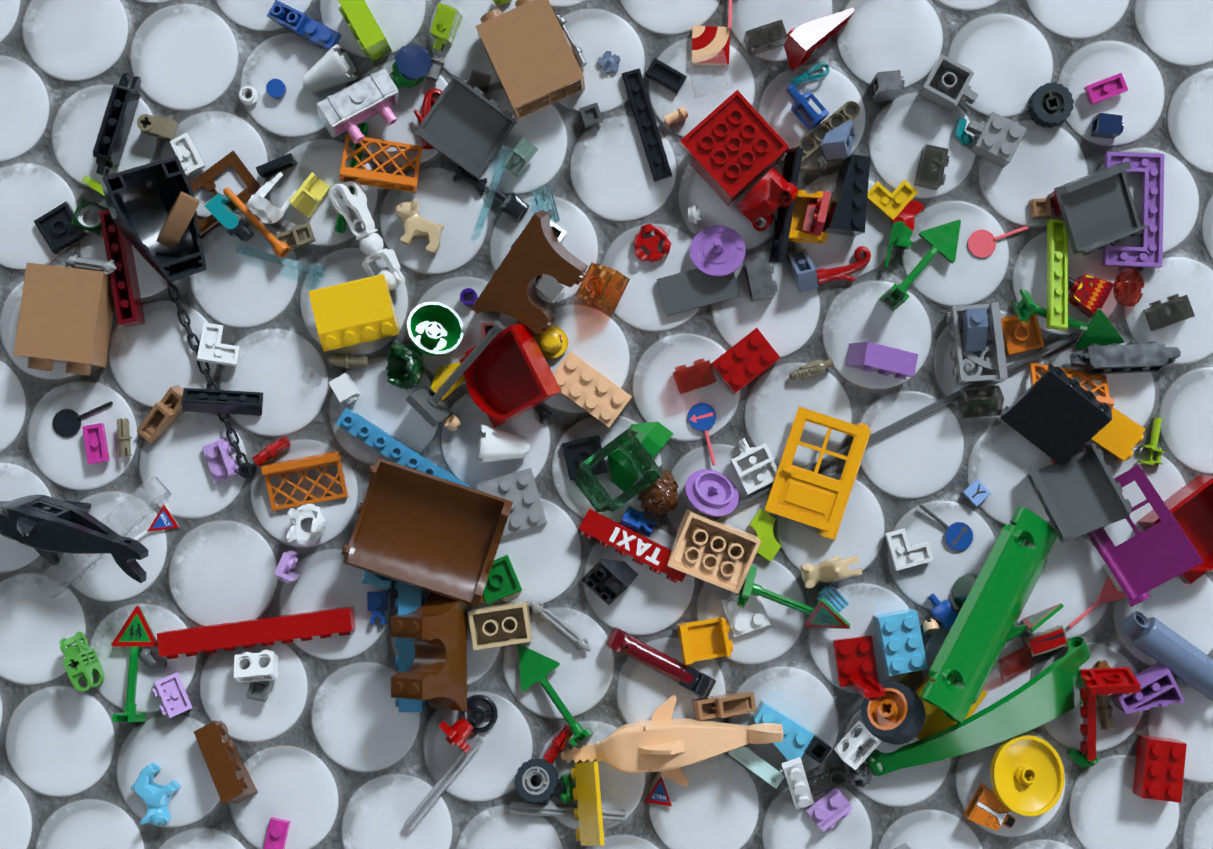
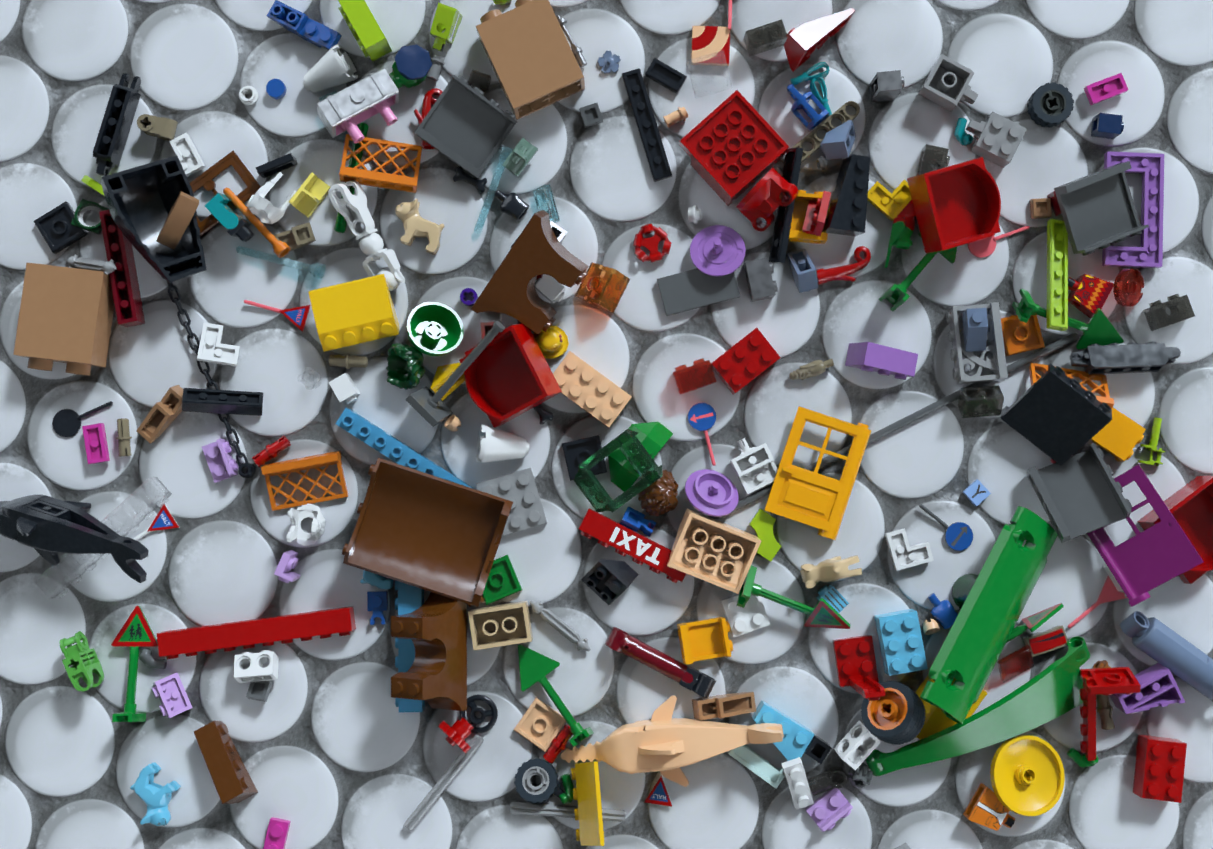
(296, 315): none -> piece
(540, 724): none -> light nougat tile
(824, 101): none -> teal piece
(955, 205): none -> red piece

